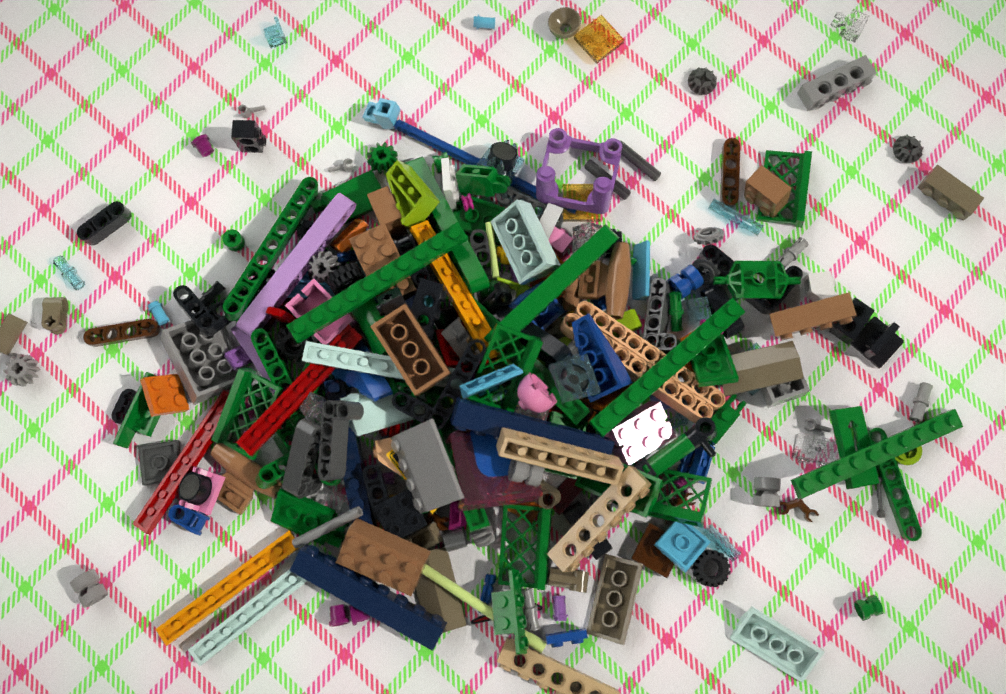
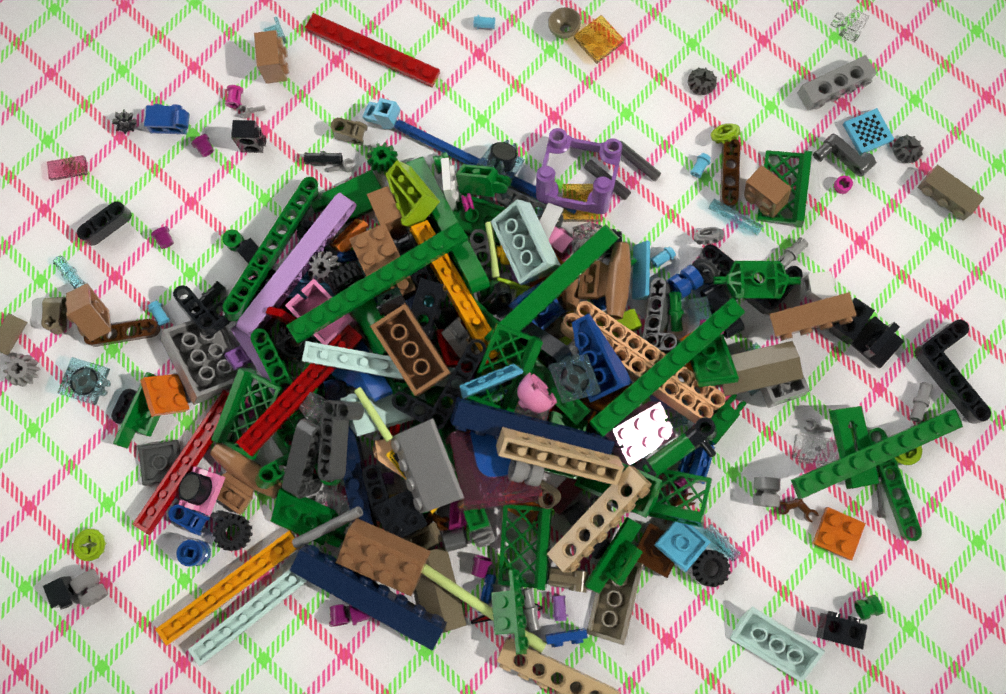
(60, 593): none -> black brick
(67, 168): none -> clear pink plate
(84, 537): none -> lime gear
(85, 380): none -> clear light blue piece
(88, 312): none -> medium nougat brick
(124, 126): none -> black gear
(162, 237): none -> magenta piece
(166, 119): none -> blue hinge
(193, 552): none -> blue wheel
(220, 532): none -> black tyre
(234, 96): none -> dark pink bush
(248, 249): none -> black brick
(271, 56): none -> medium nougat brick
(323, 158): none -> black pin
(352, 132): none -> dark tan piece
(372, 50): none -> red plate
(373, 414): none -> yellowish green bar
(480, 565): none -> magenta piece
(617, 559): none -> green bracket
(662, 257): none -> medium azure pin
(699, 167): none -> medium azure pin
(725, 133): none -> lime gear
(839, 188): none -> dark pink bush
(839, 533): none -> orange plate
(841, 631): none -> black brick
(846, 154): none -> dark grey beam
(868, 131): none -> medium azure tile
(949, 371): none -> black beam

